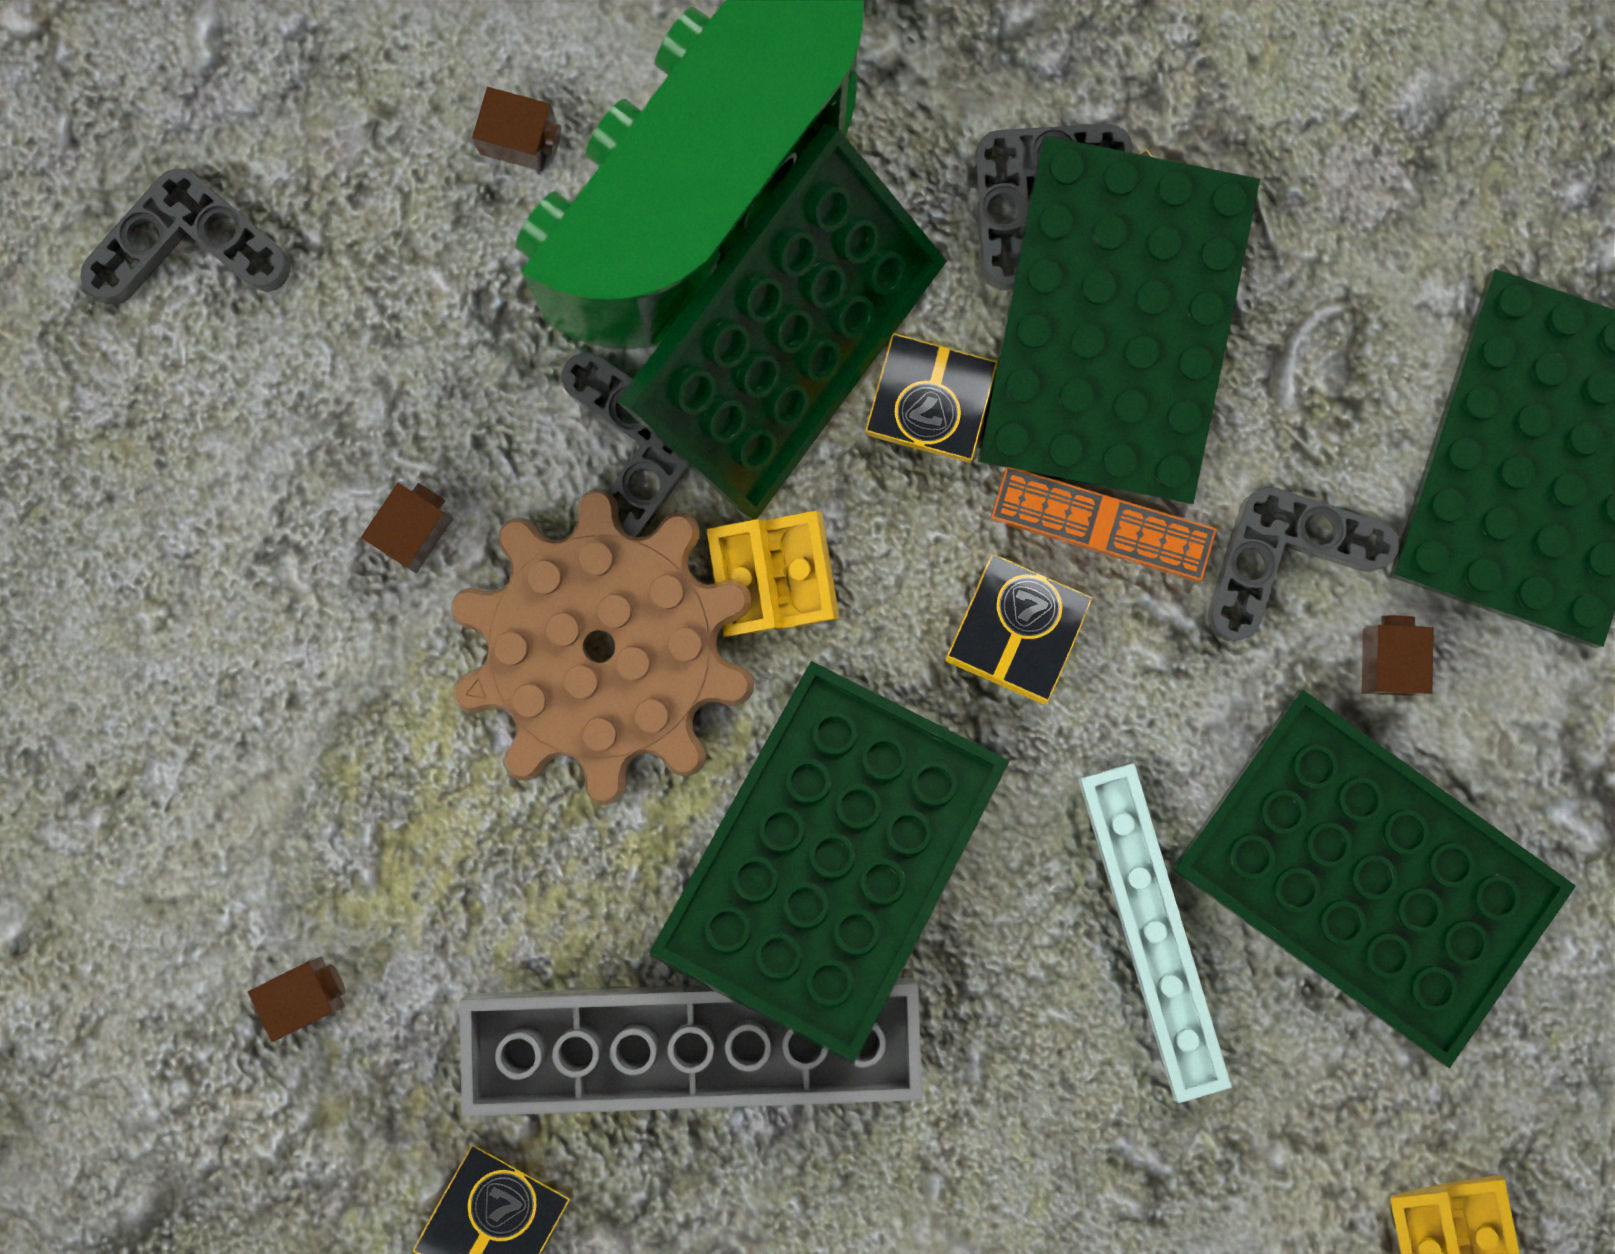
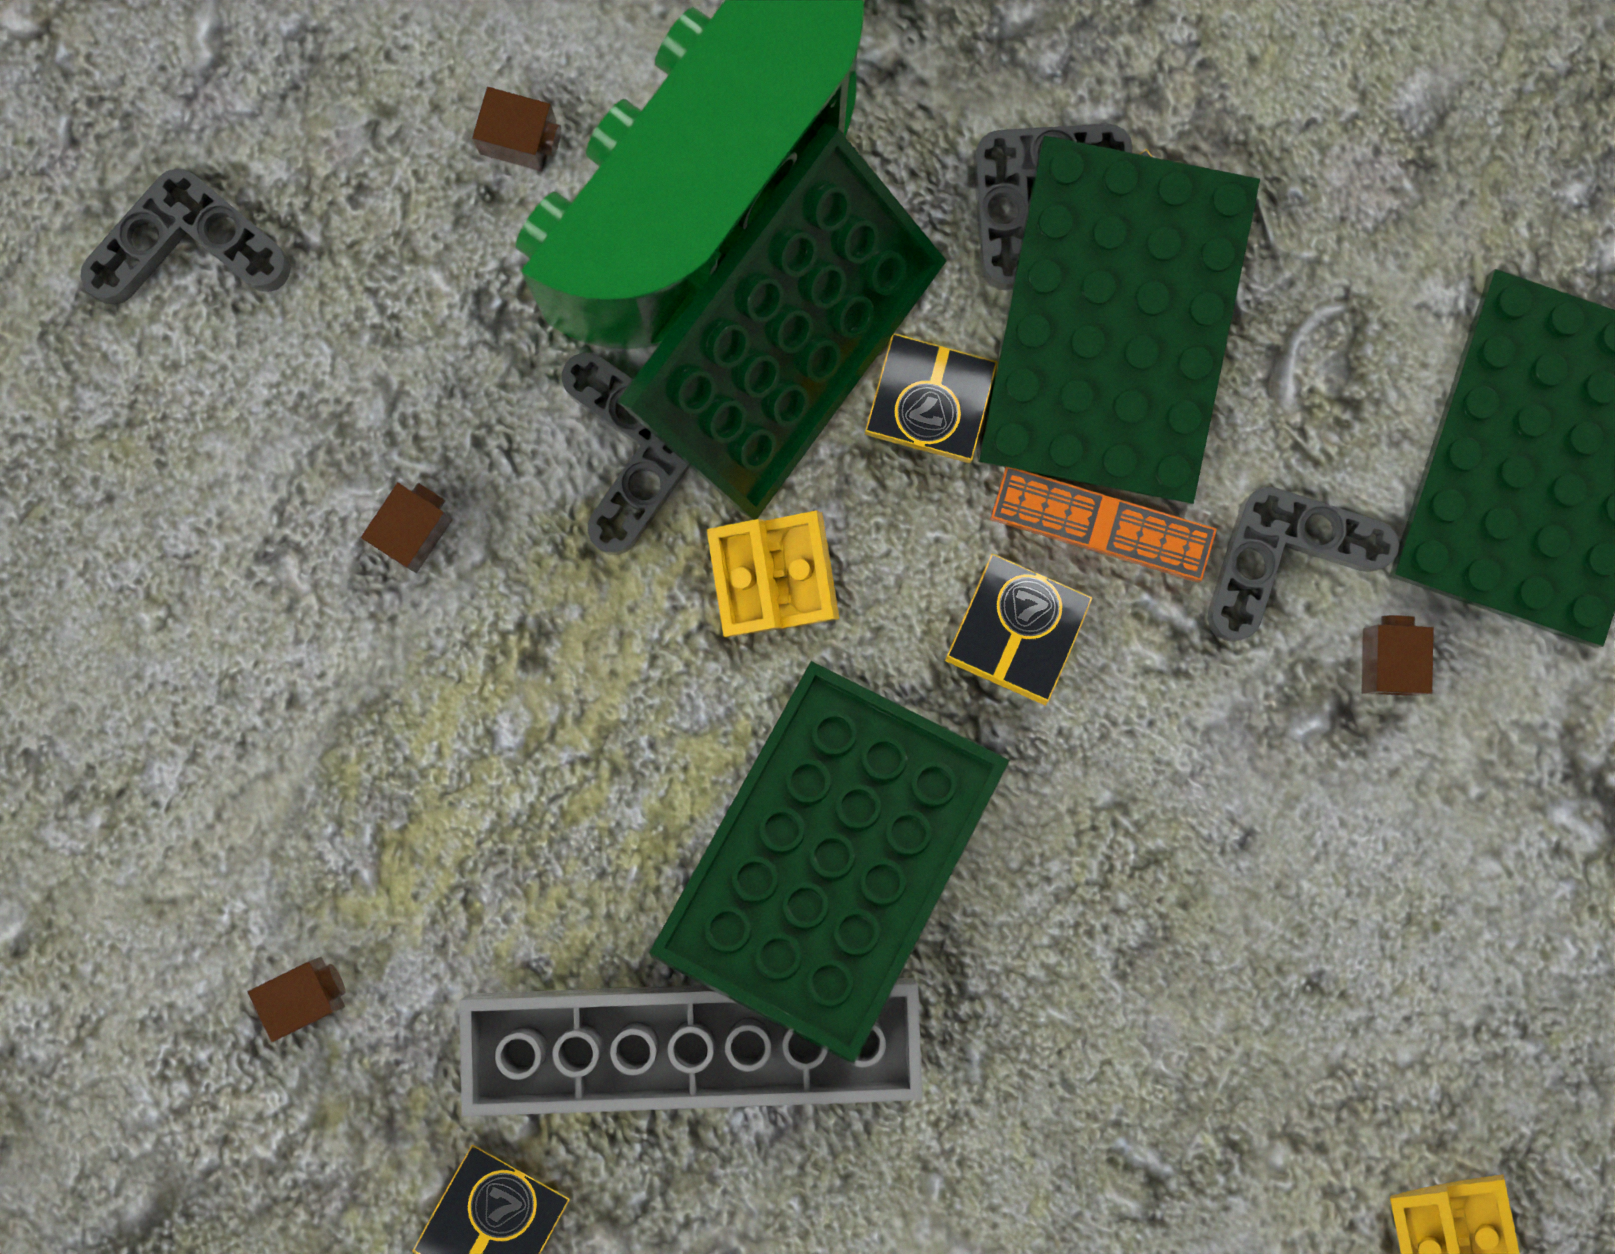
(661, 659): medium nougat plate -> none
(1154, 933): light aqua plate -> none
(1374, 878): dark green plate -> none

